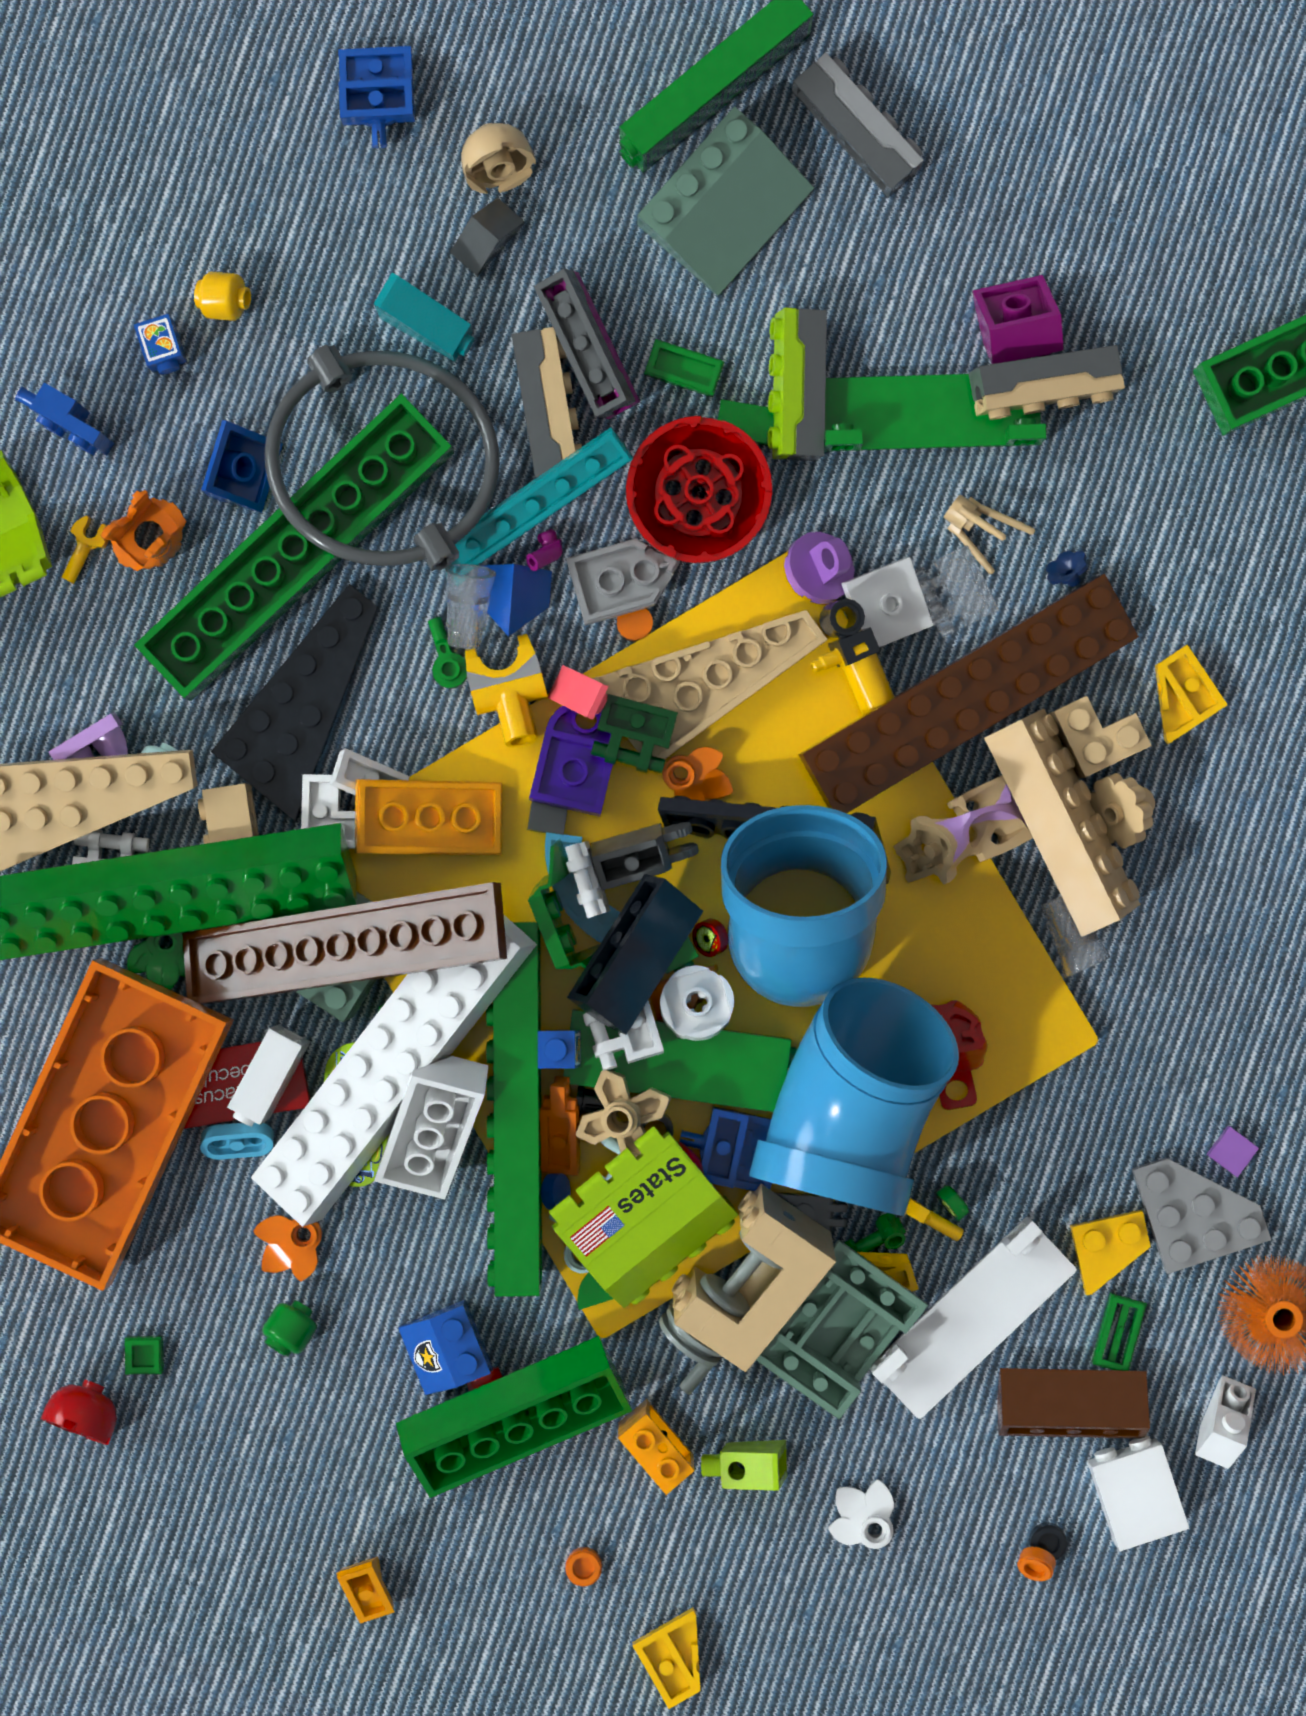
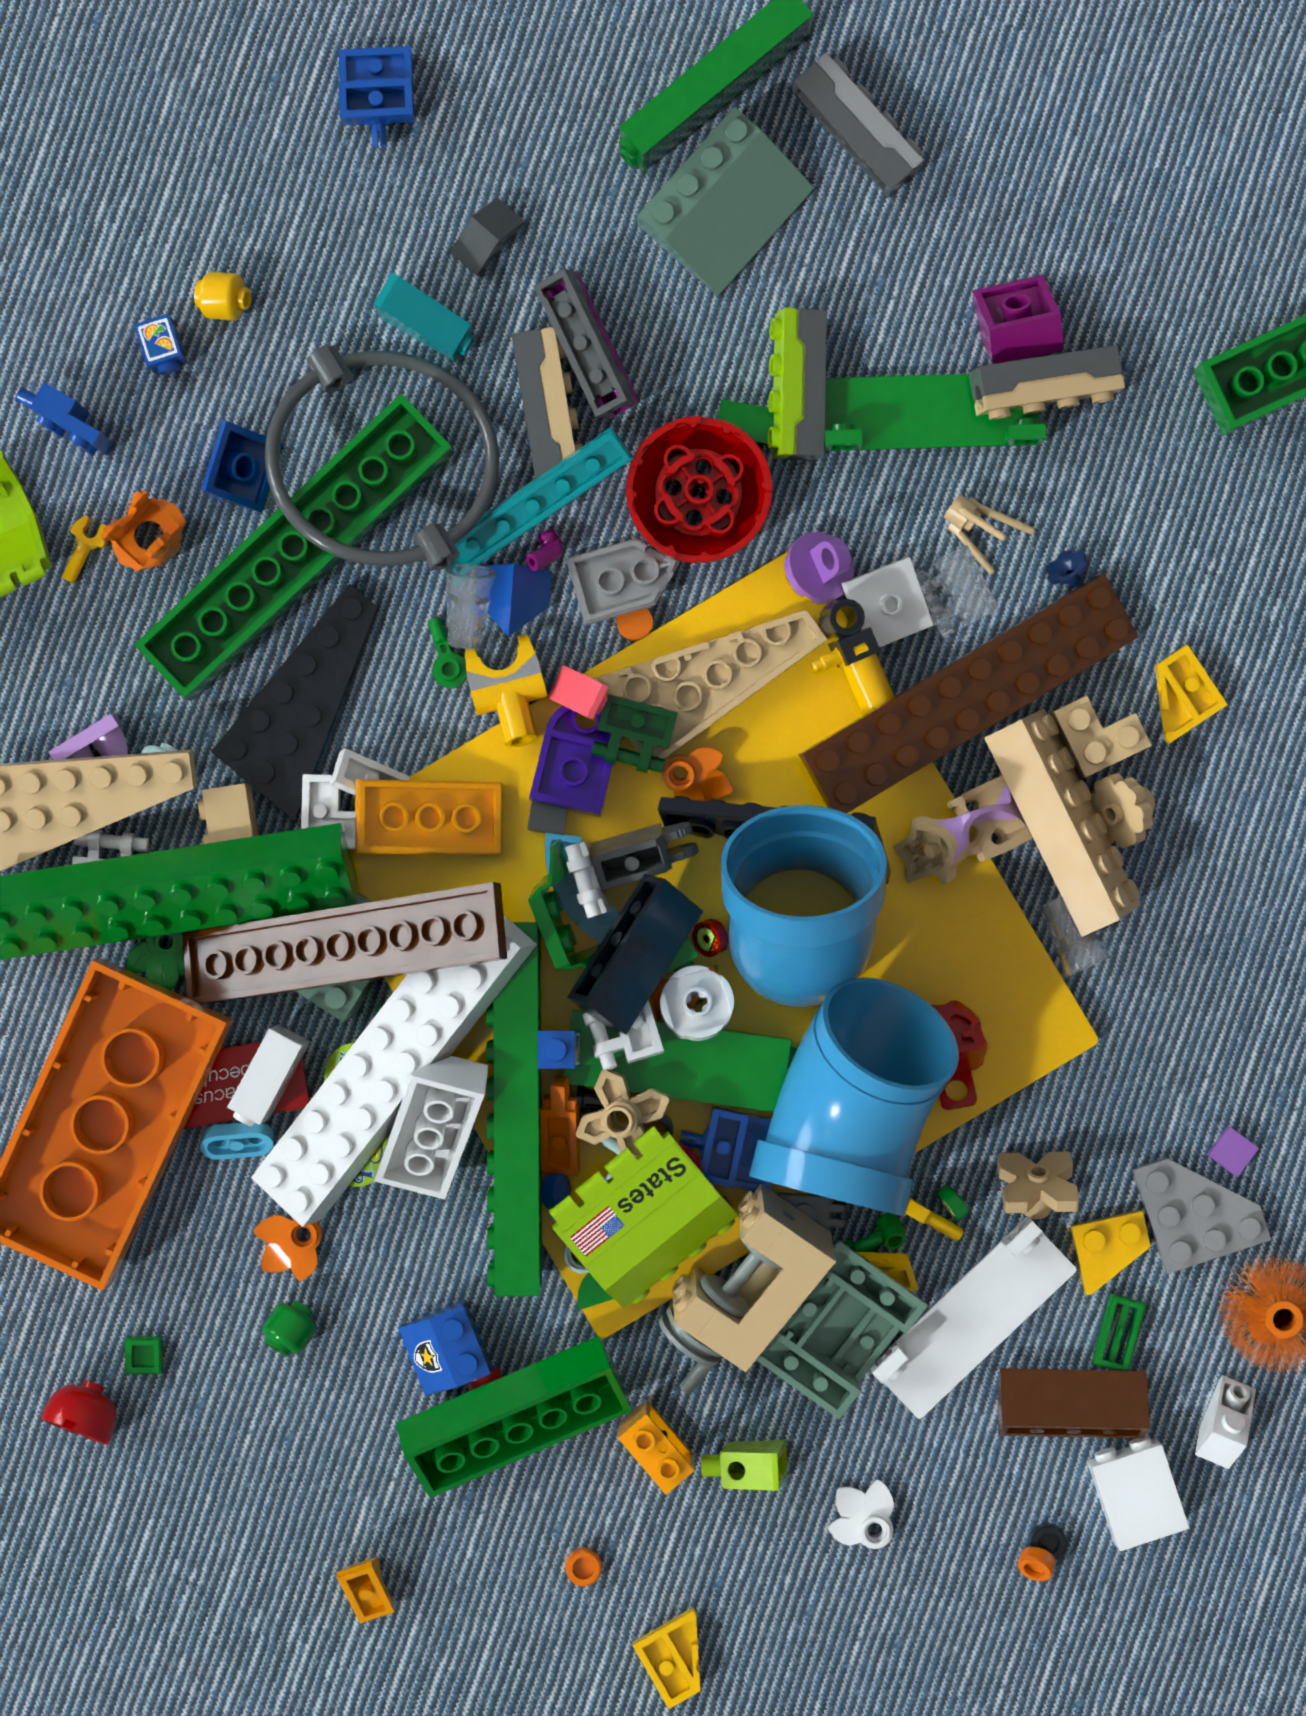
(496, 157): tan cylinder -> none
(684, 368): green tile -> none
(1039, 1186): none -> tan plant

